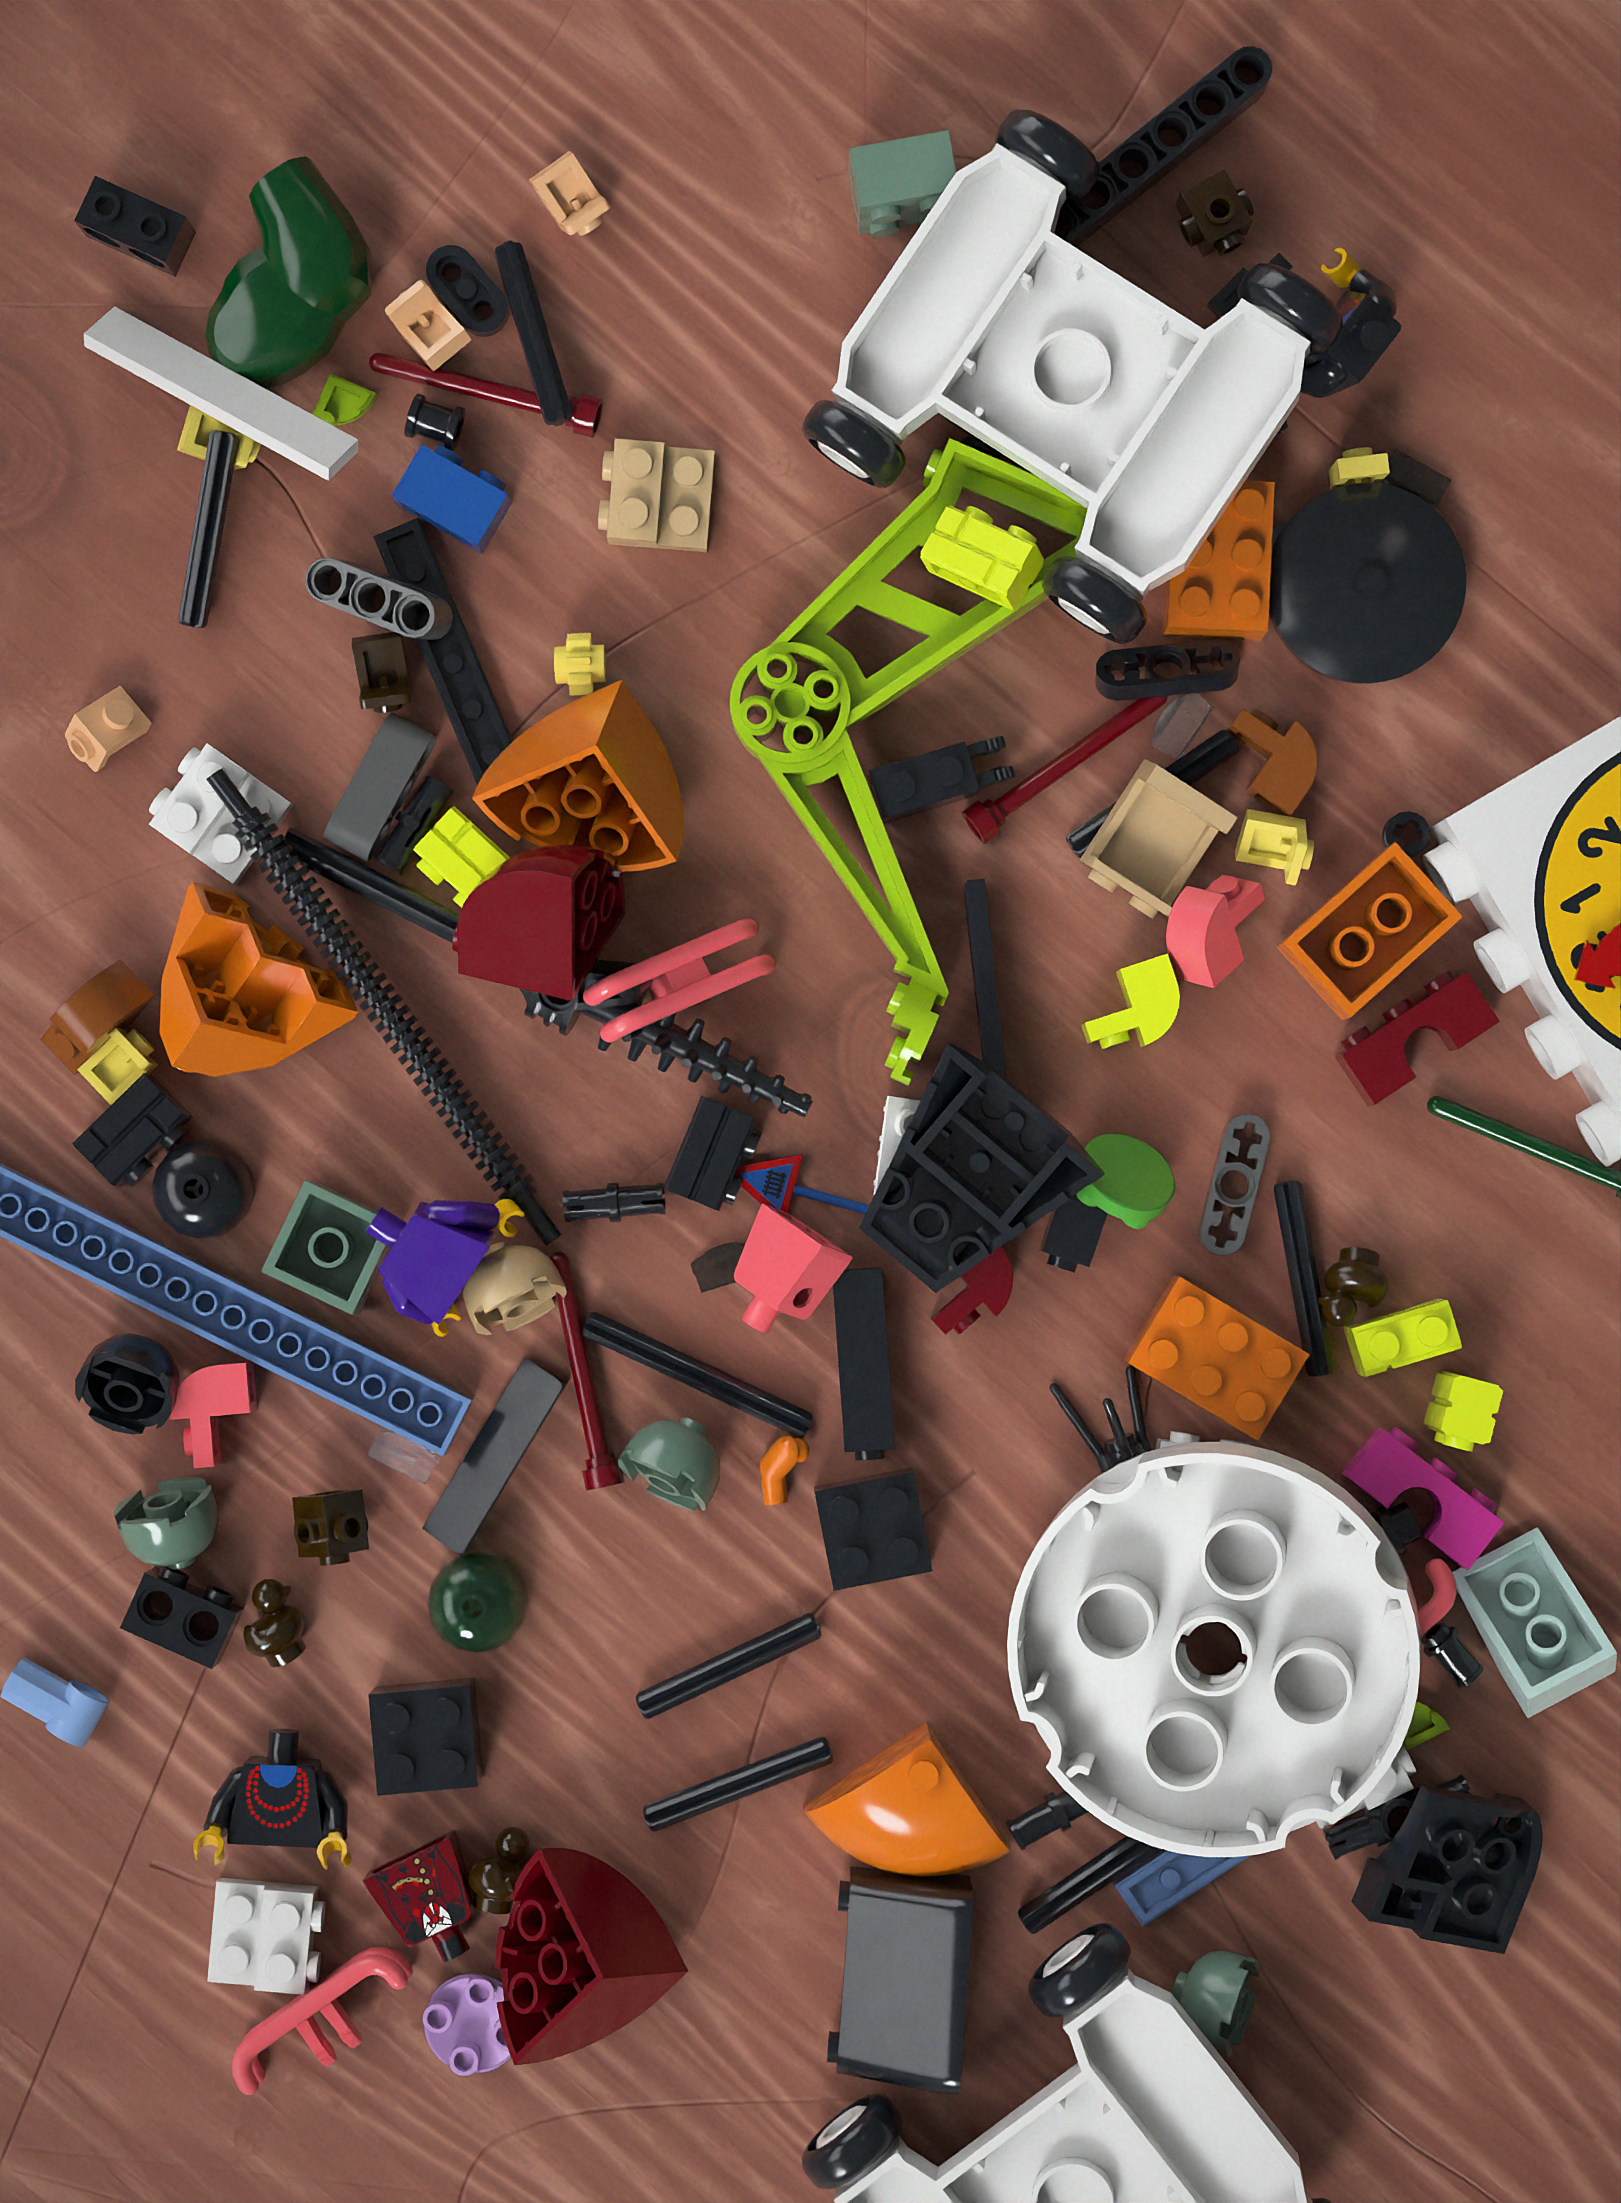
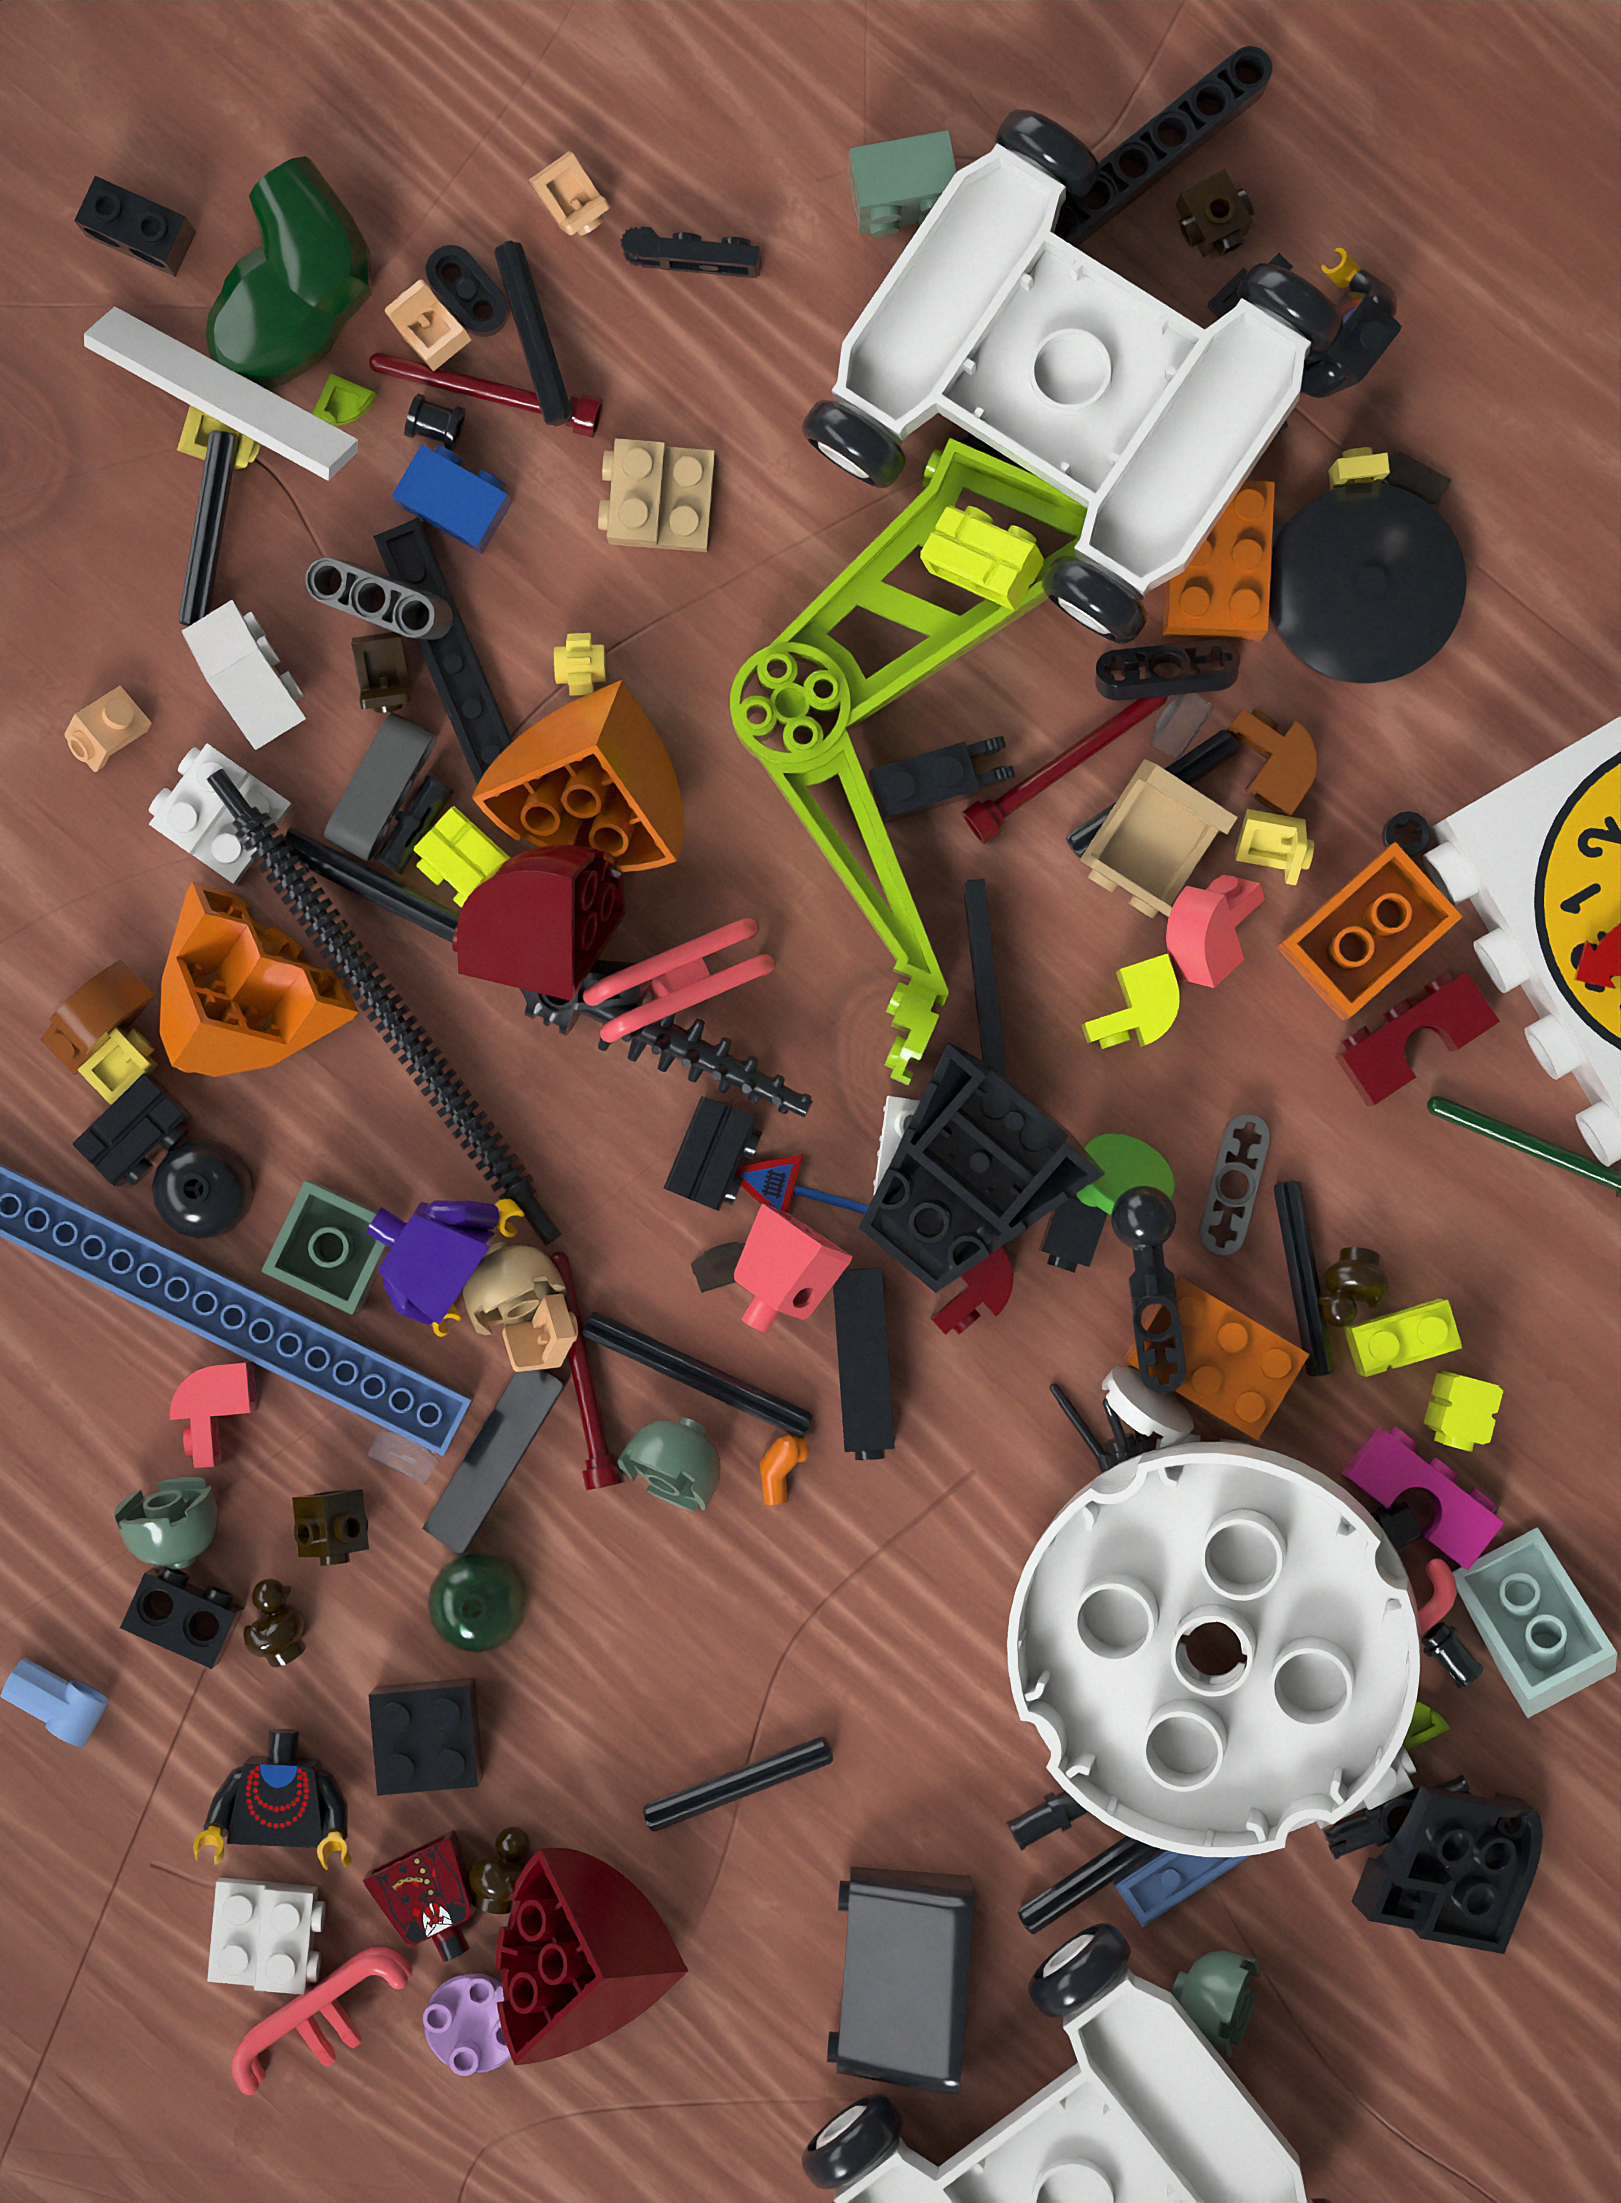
(128, 1383): black cylinder -> none
(242, 673): none -> white brick
(543, 1340): none -> light nougat bracket
(614, 1202): black pin -> none
(690, 254): none -> black hinge
(728, 1666): black axle -> none
(873, 1529): black brick -> none
(909, 1812): orange brick -> none
(1145, 1221): none -> black beam
(1145, 1408): none -> white tile

